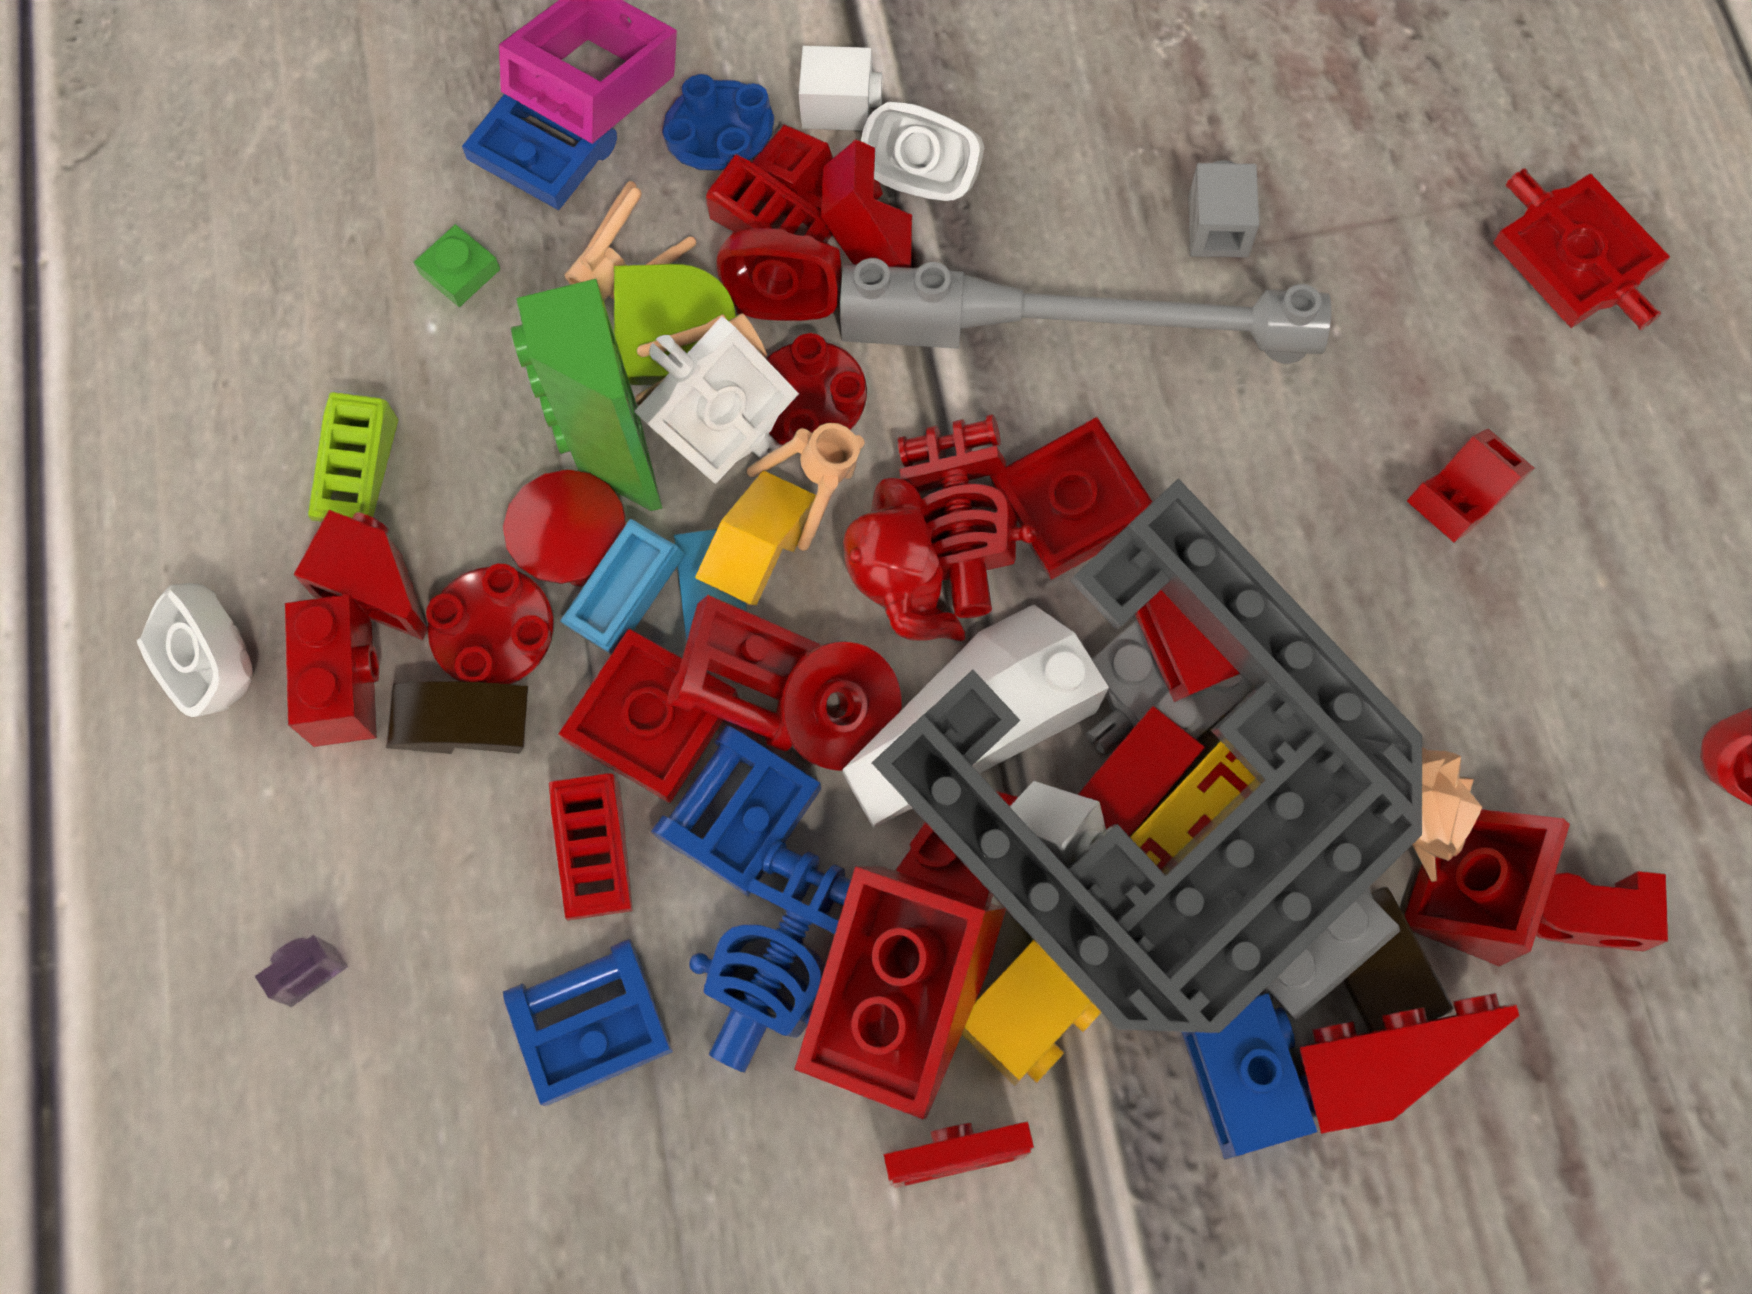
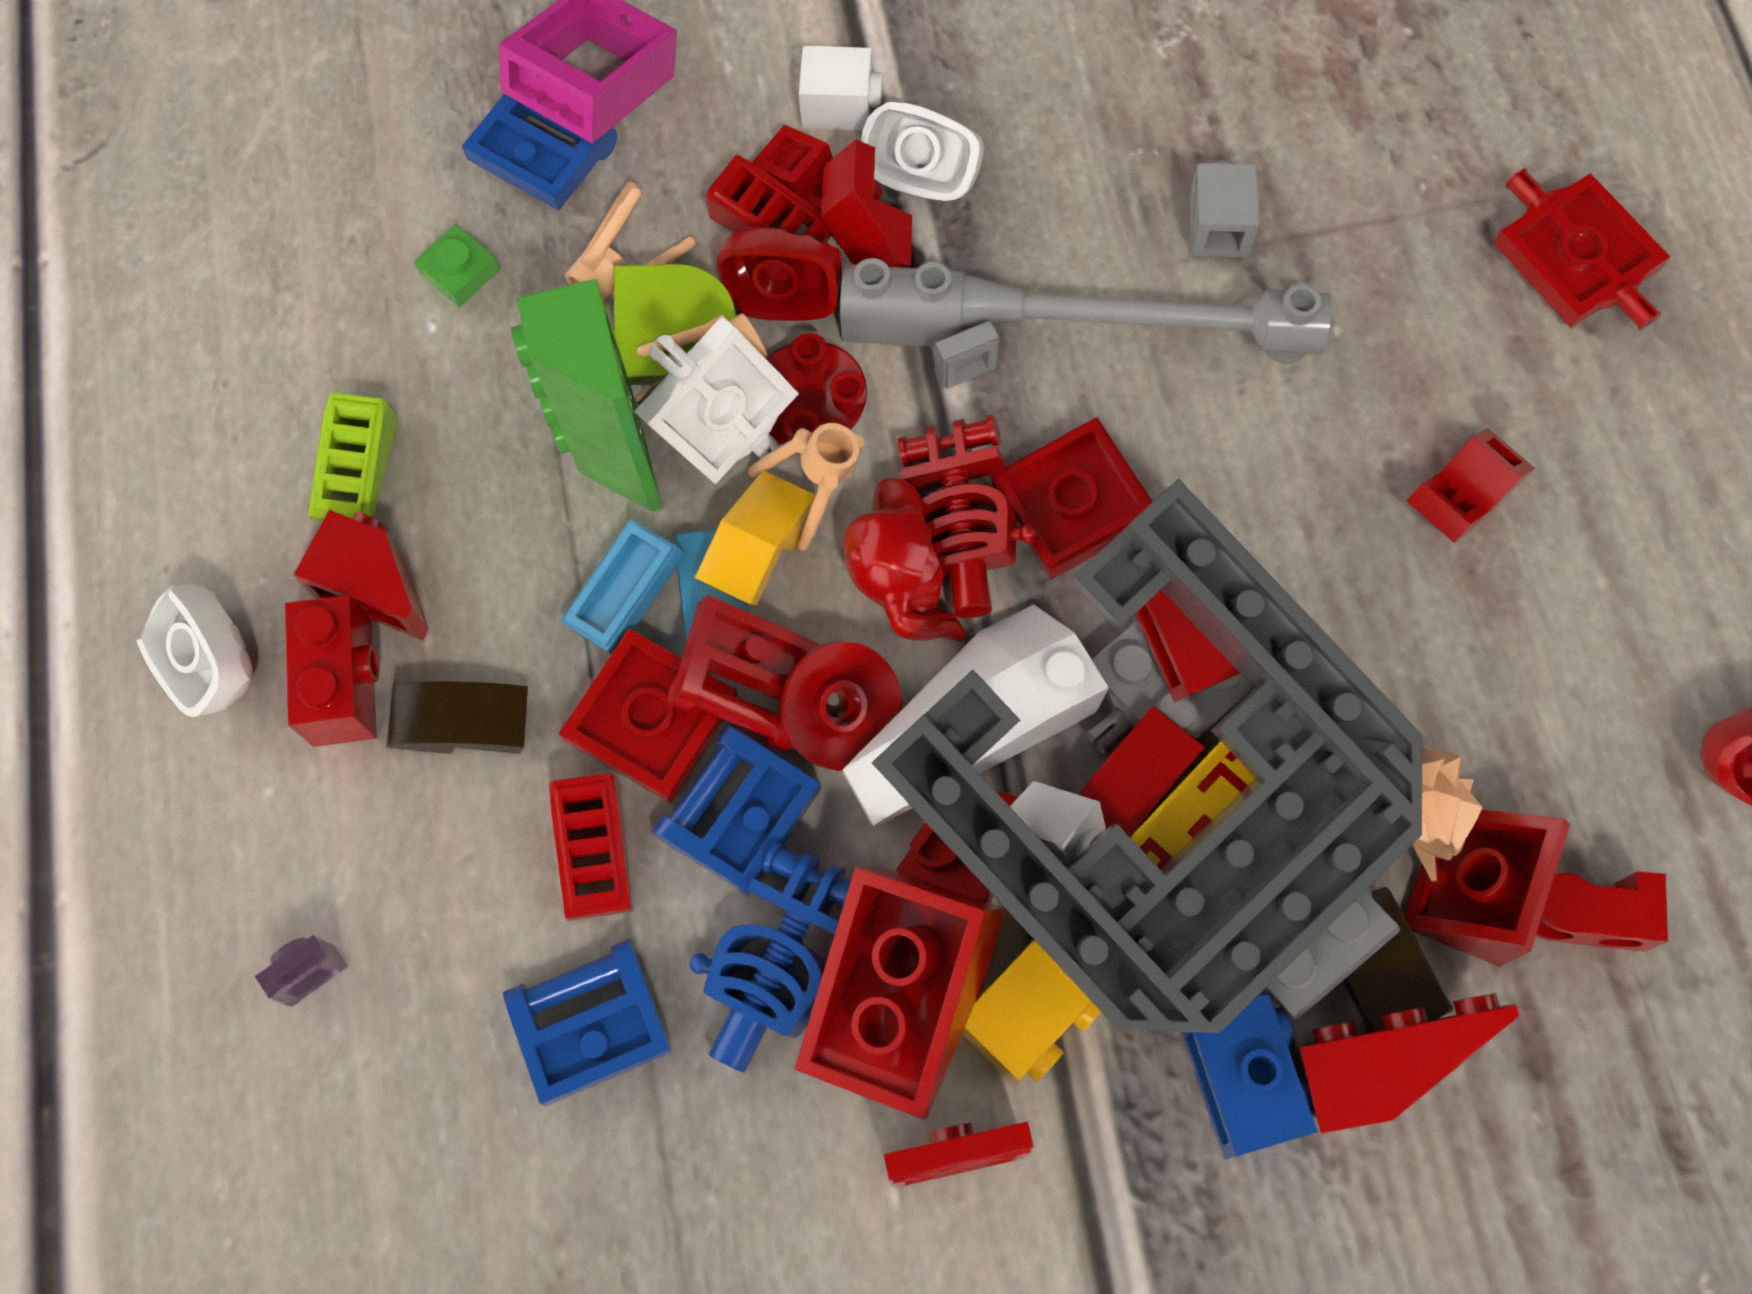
(490, 626): red dish -> none
(563, 526): red dish -> none
(717, 122): blue dish -> none
(966, 355): none -> light grey tile

